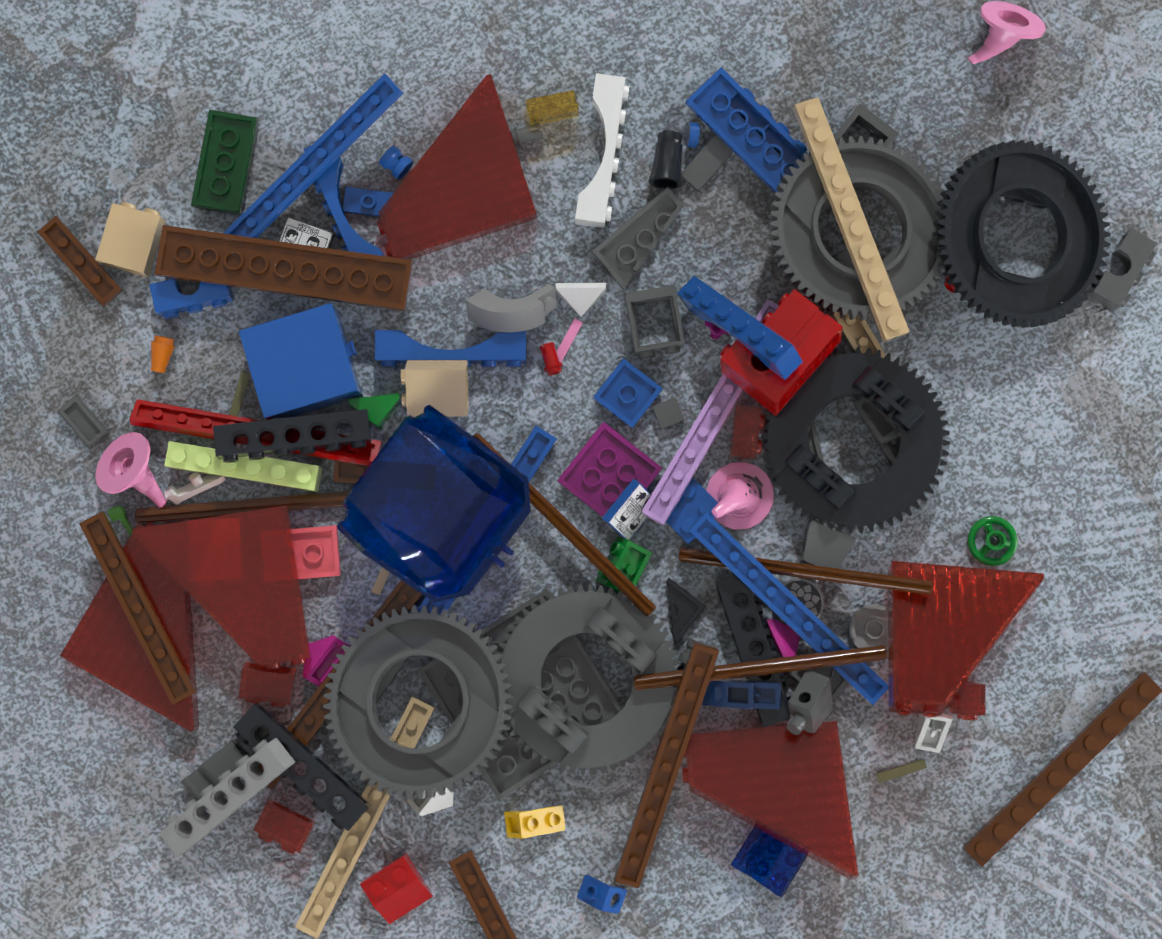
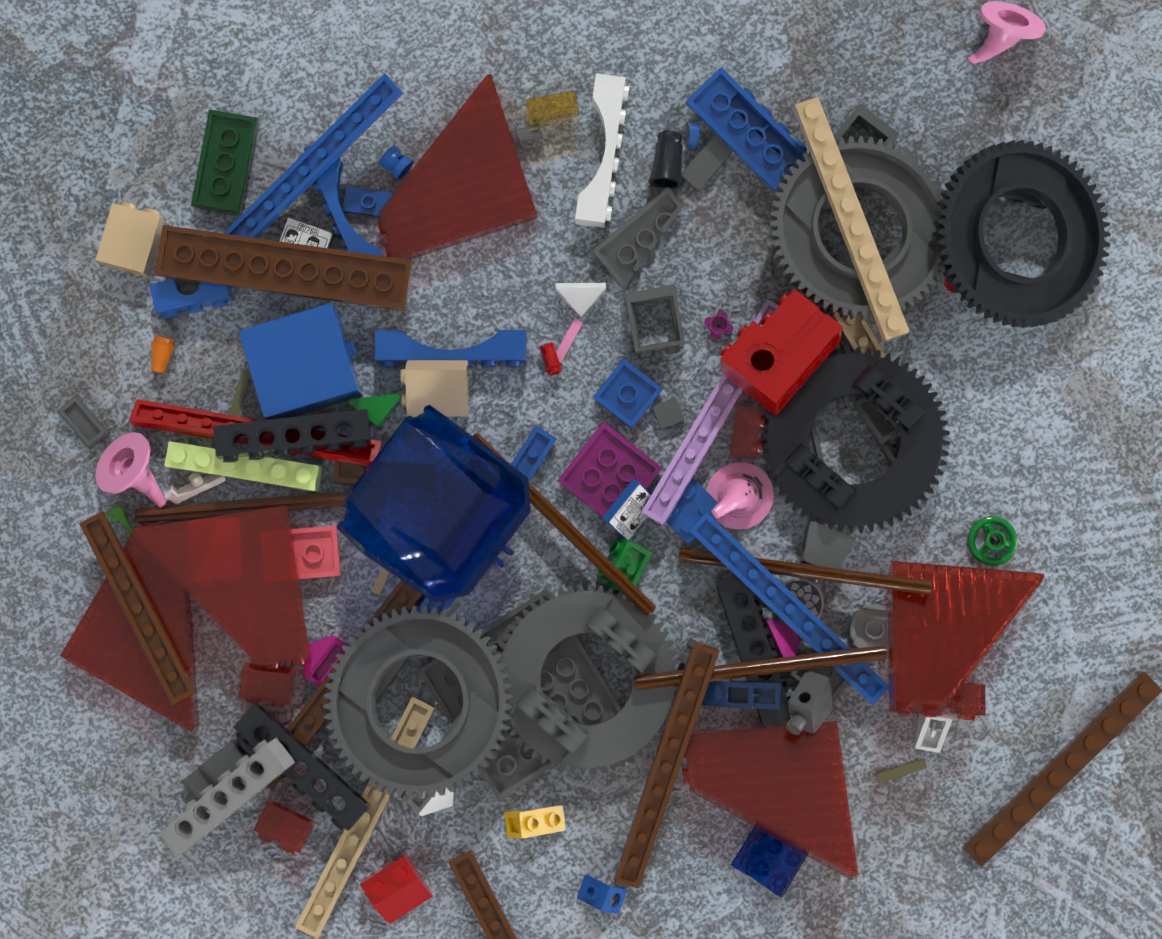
(80, 261): reddish brown plate -> none
(511, 314): light grey arch -> none
(683, 609): black tile -> none
(762, 341): blue arch -> none
(1134, 252): dark grey arch -> none

